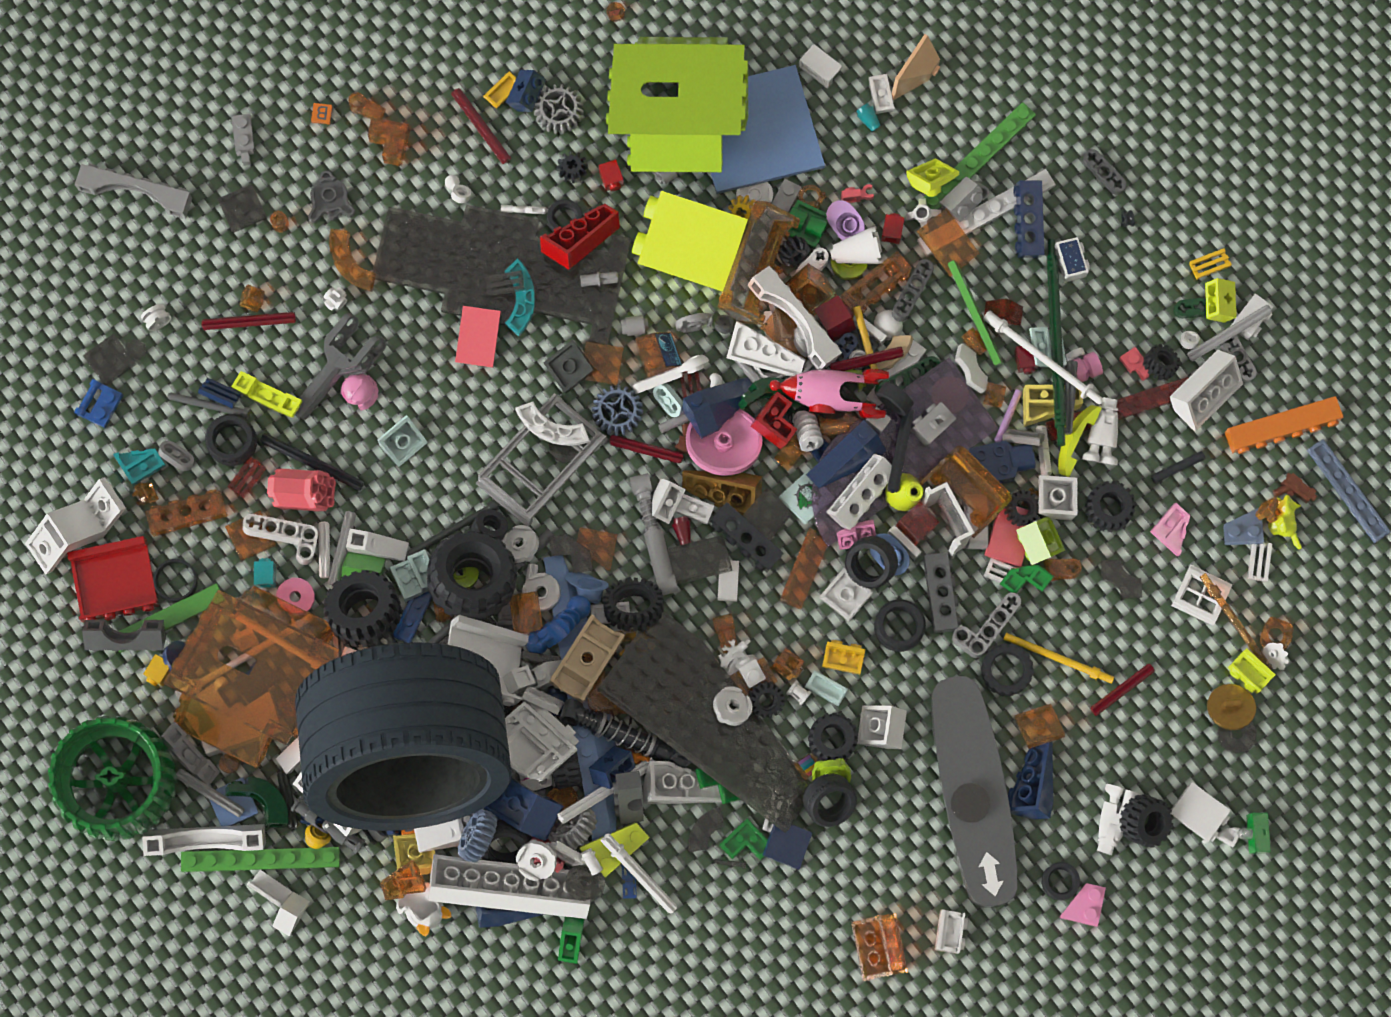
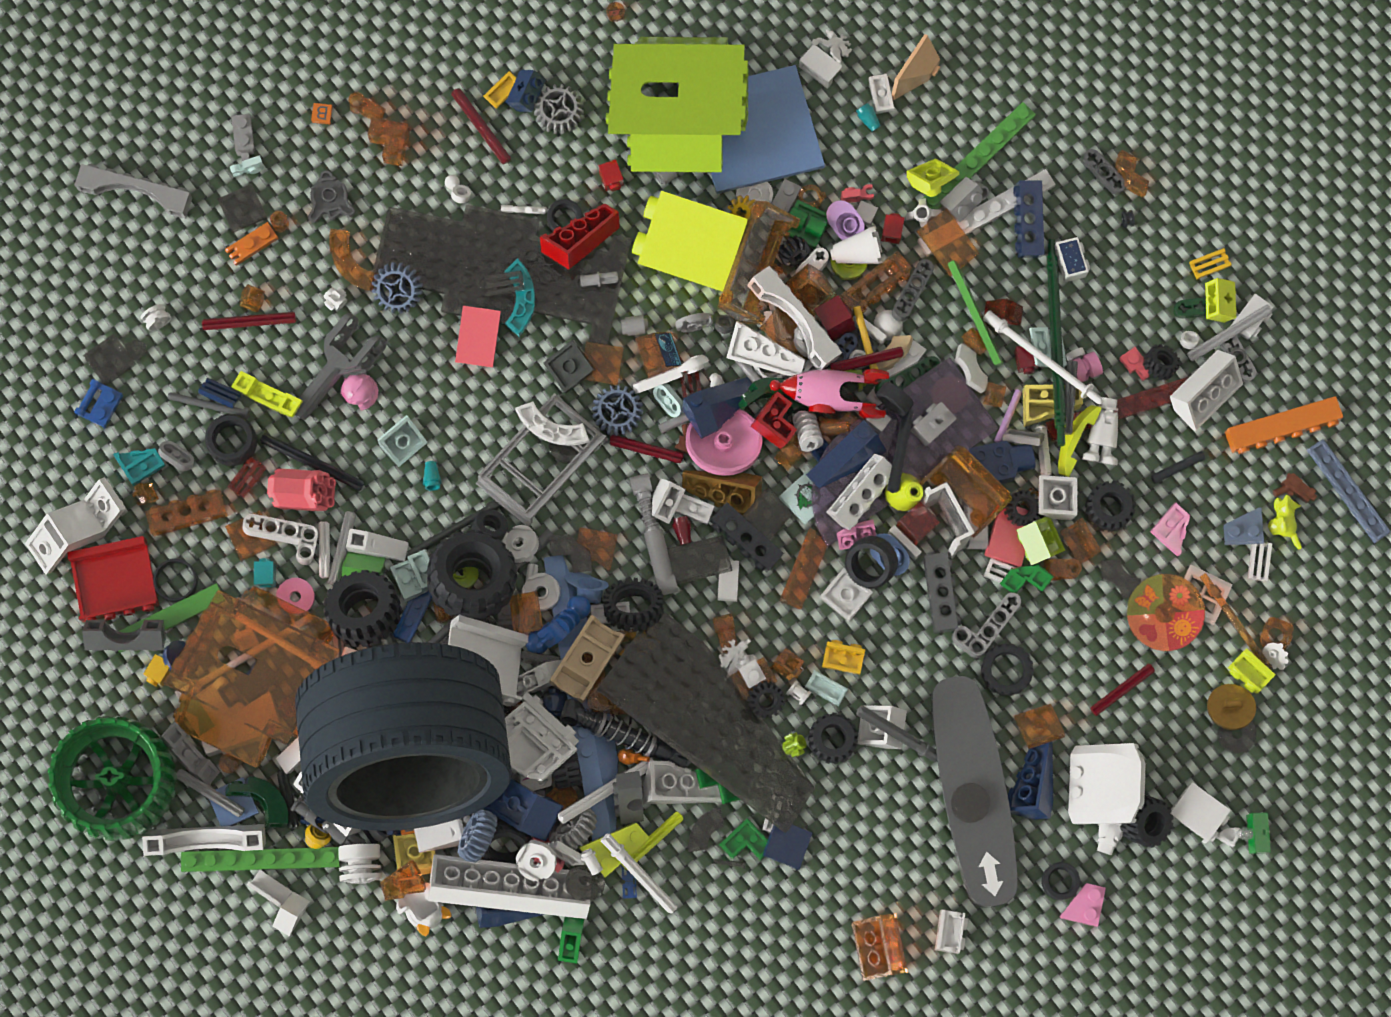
(247, 166): none -> light aqua plate
(252, 243): none -> orange hinge
(359, 863): none -> white wheel
(403, 290): none -> sand blue gear
(431, 476): none -> teal cone
(518, 679): white panel -> none
(543, 700): white tile -> none
(575, 172): black gear -> none
(611, 763): dark blue brick -> none
(657, 836): none -> neon yellow axle
(738, 699): white plate -> none
(794, 744): none -> lime gear
(805, 766): tile -> none
(831, 766): lime plate -> none
(837, 45): none -> white piece
(840, 811): black tyre -> none
(866, 212): none -> white tile
(896, 732): none -> dark grey axle
(902, 605): black tyre -> none
(1080, 541): none -> clear orange panel
(1093, 672): yellow bar -> none
(1106, 784): none -> white wedge
(1126, 166): none -> clear orange tile
(1165, 612): none -> clear orange dish
(1269, 510): clear orange tile -> none

